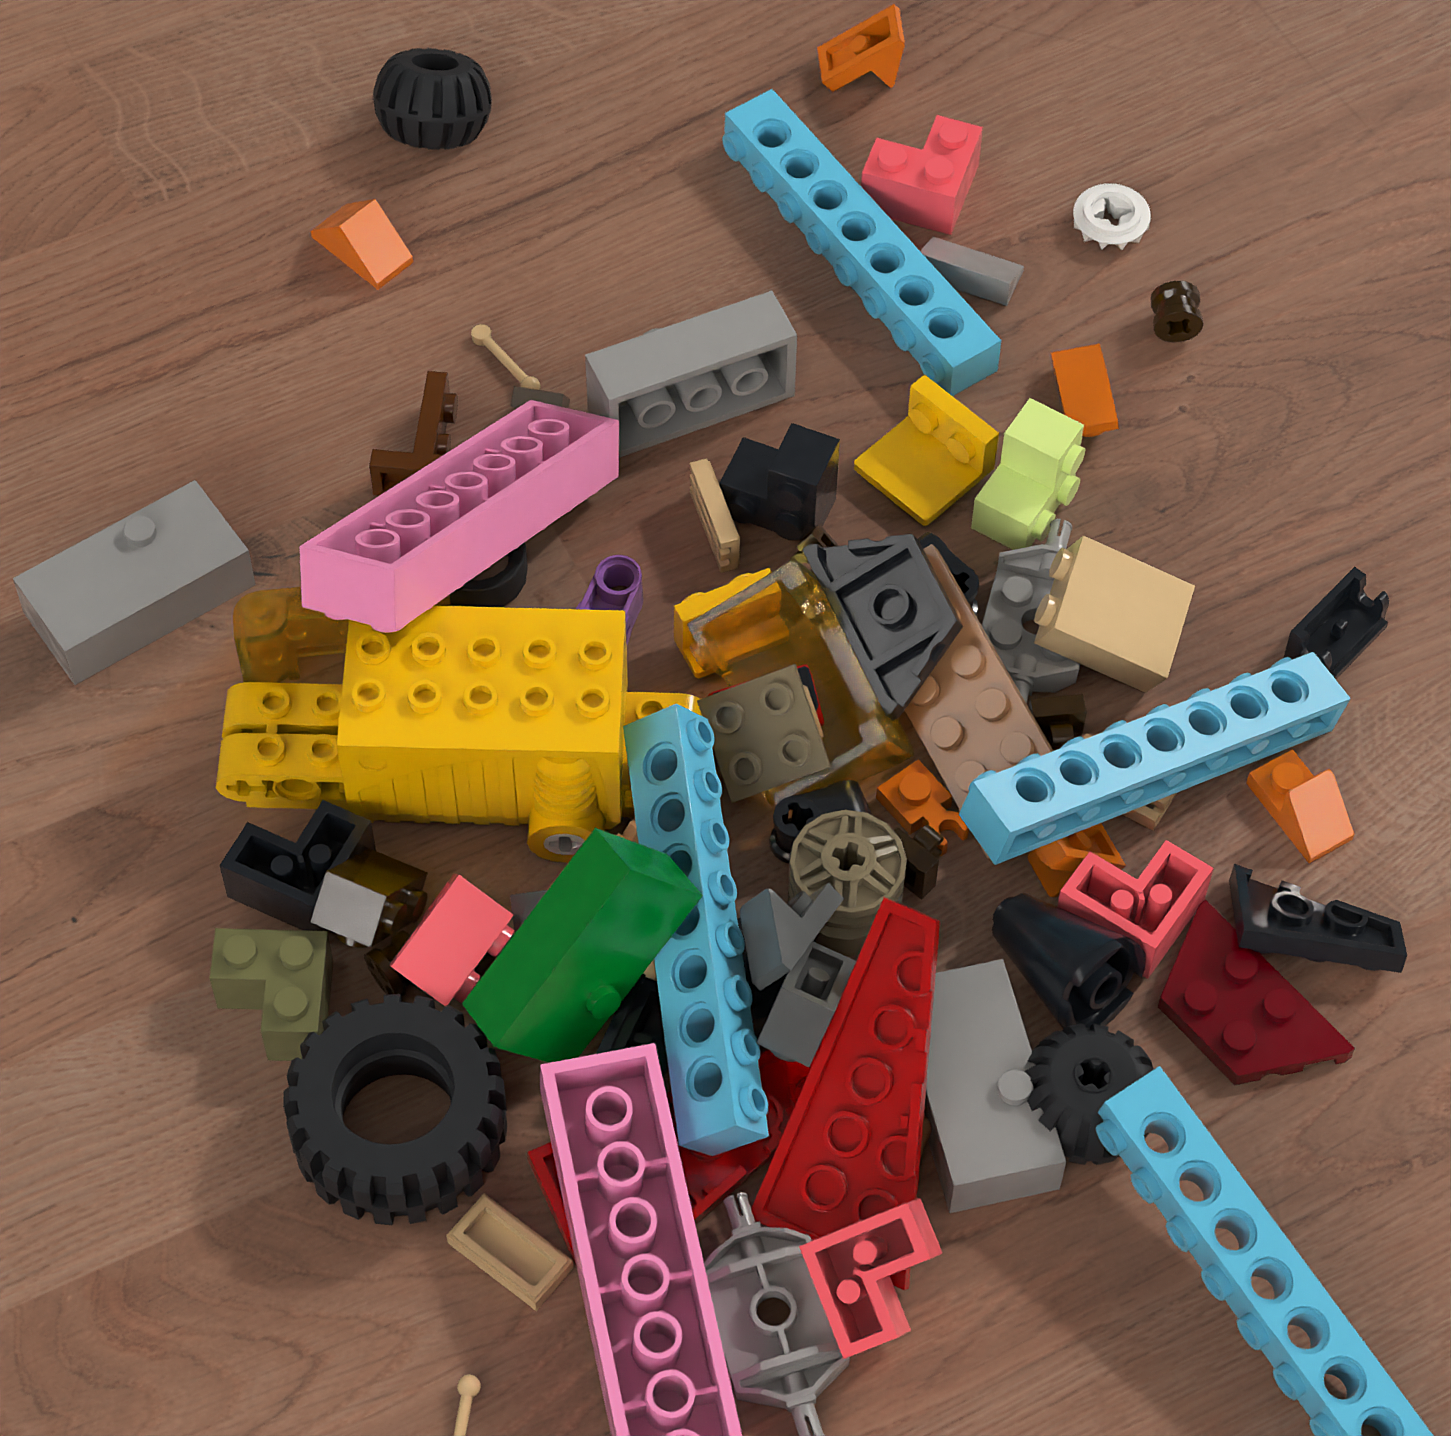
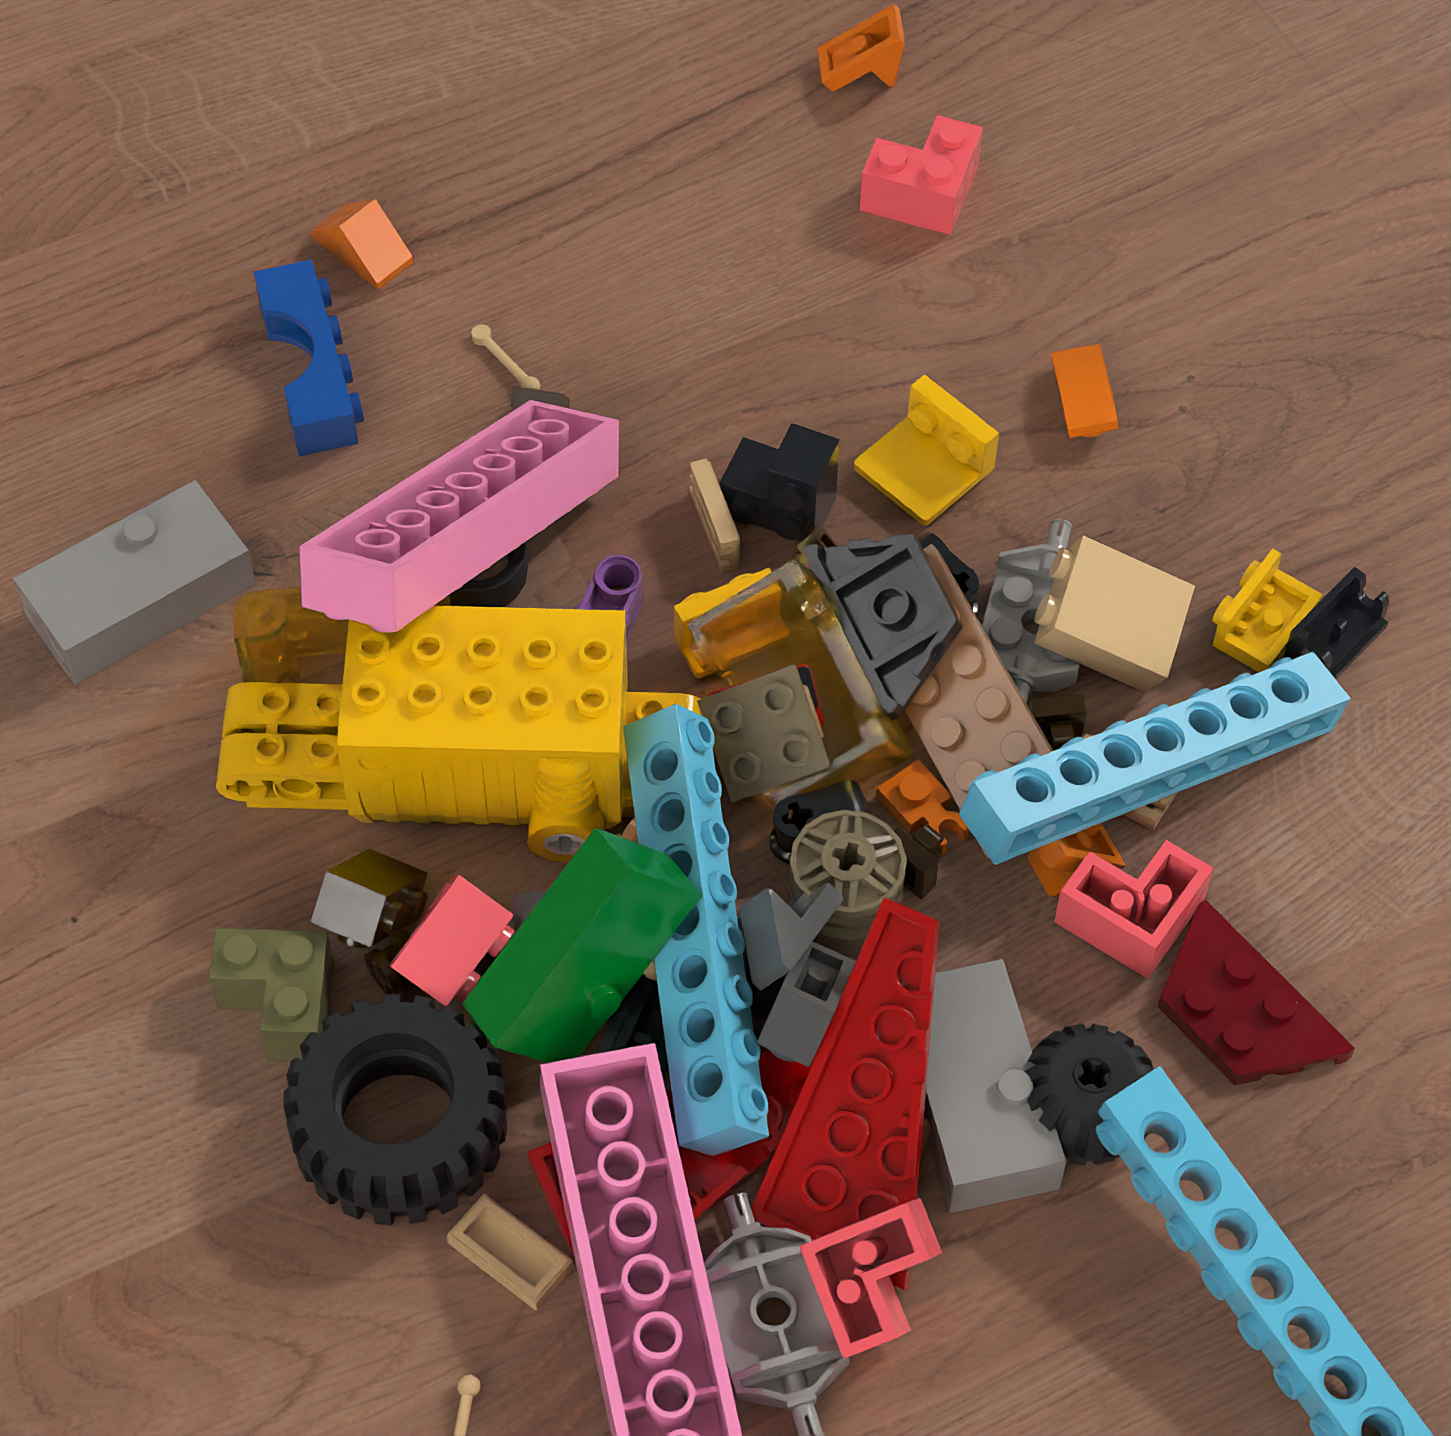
(287, 876): black brick -> none
(318, 400): none -> blue arch
(431, 442): reddish brown bracket -> none
(432, 98): black wheel -> none
(694, 372): light grey brick -> none
(861, 243): medium azure brick -> none
(974, 270): light grey slope -> none
(1032, 479): yellowish green brick -> none
(1068, 960): black cone -> none
(1122, 204): white gear -> none
(1176, 311): dark brown wheel -> none
(1262, 614): none -> yellow bracket
(1292, 925): black wing -> none
(1303, 804): orange slope -> none

